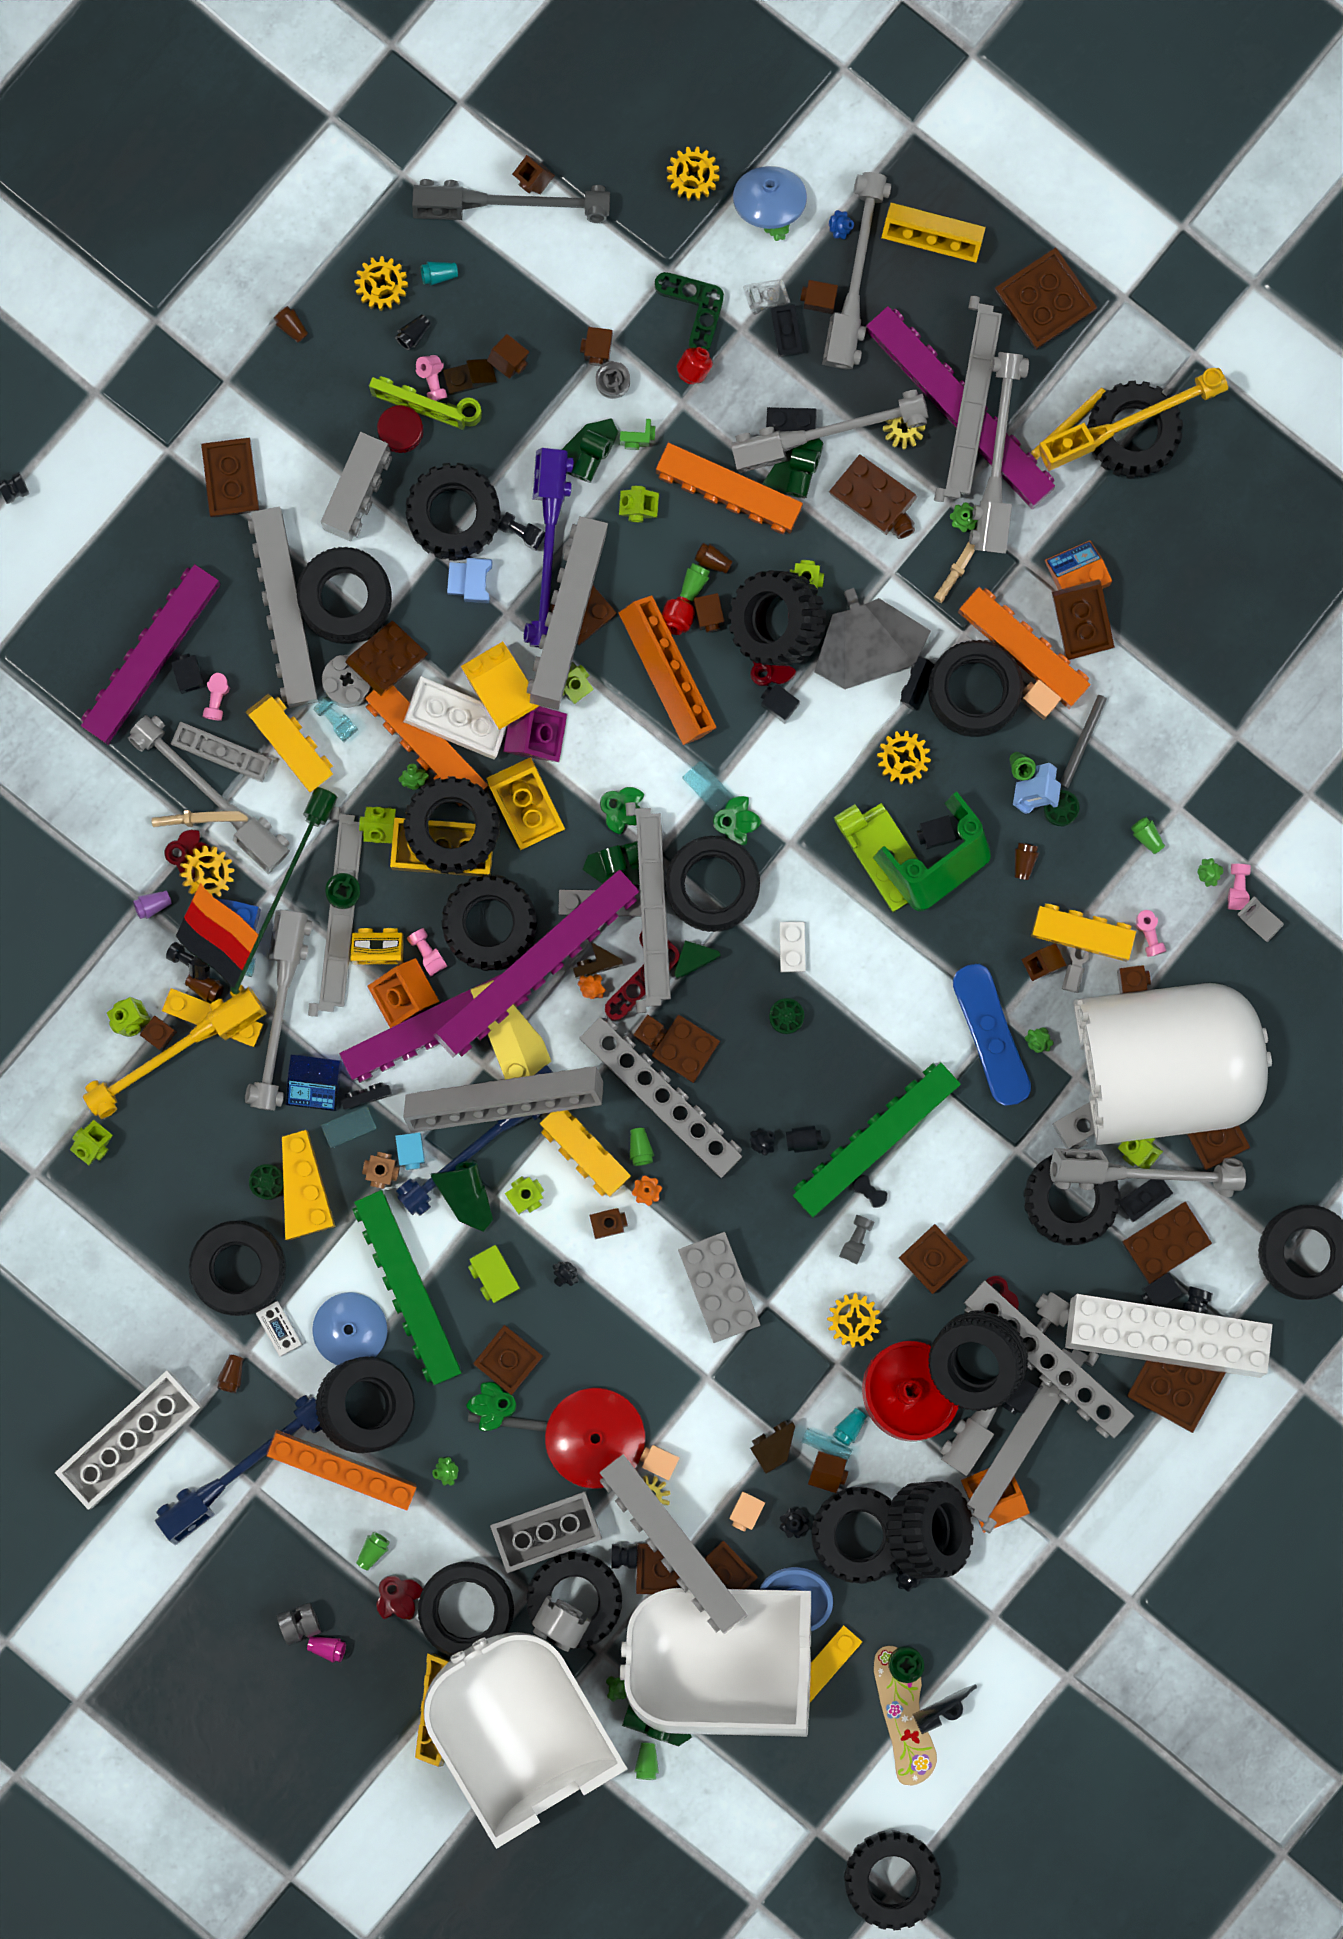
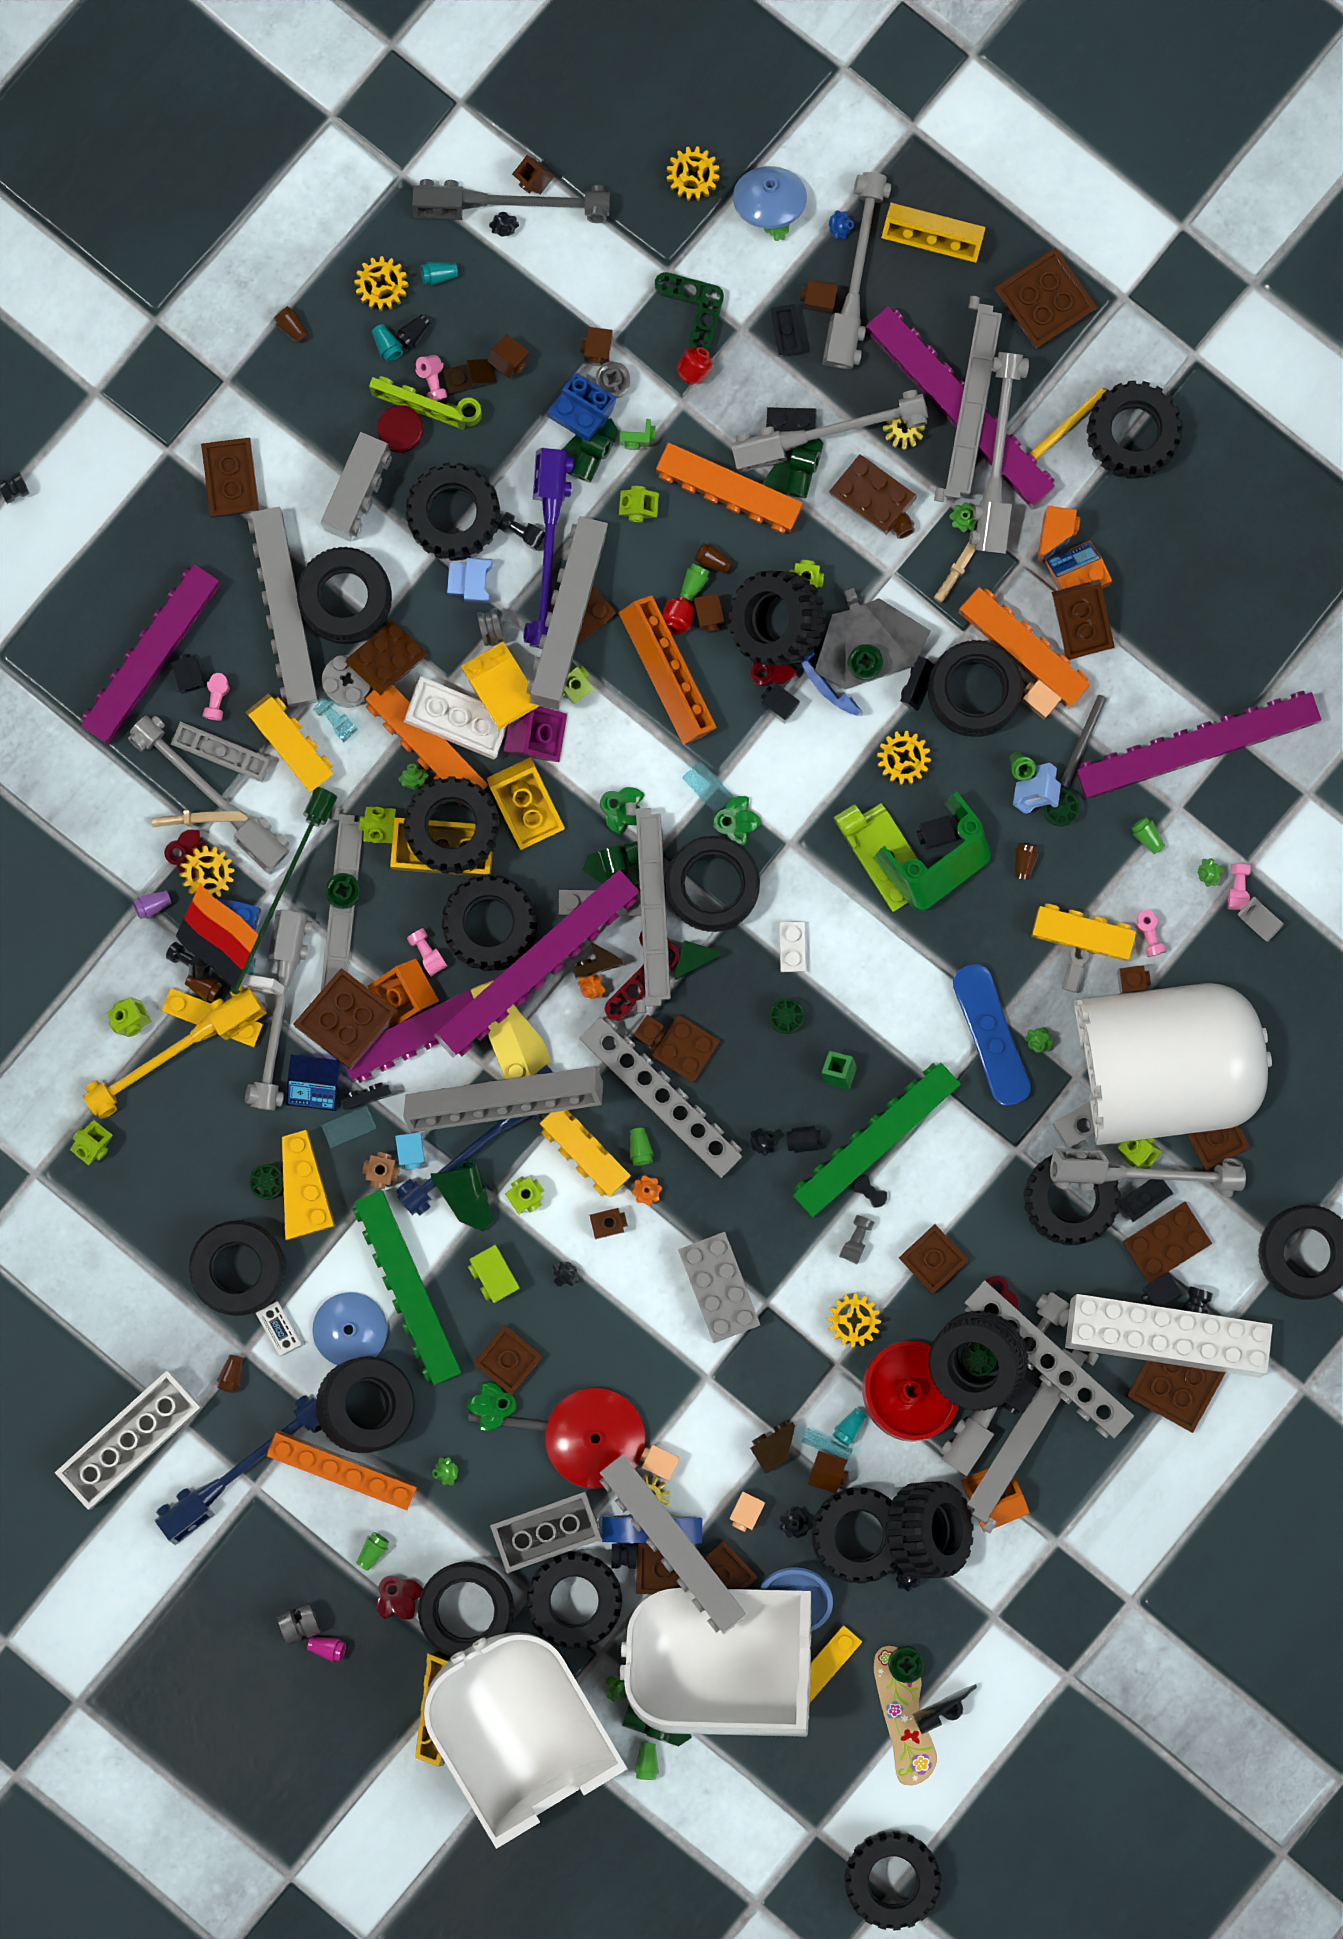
(158, 1033): reddish brown brick -> none
(262, 984): none -> white tile
(345, 1018): none -> reddish brown plate
(377, 948): yellow slope -> none
(387, 344): none -> teal cone
(490, 627): none -> flat silver wheel
(504, 224): none -> black plant
(560, 1623): light grey brick -> none
(582, 407): none -> blue brick
(623, 1531): none -> blue slope
(766, 295): clear slope -> none
(839, 1070): none -> green brick
(845, 702): none -> slope
(865, 662): none -> dark green wheel
(978, 1359): none -> dark green wheel
(1043, 962): reddish brown brick -> none
(1057, 530): none -> orange slope
(1083, 440): yellow bar -> none
(1199, 745): none -> magenta brick

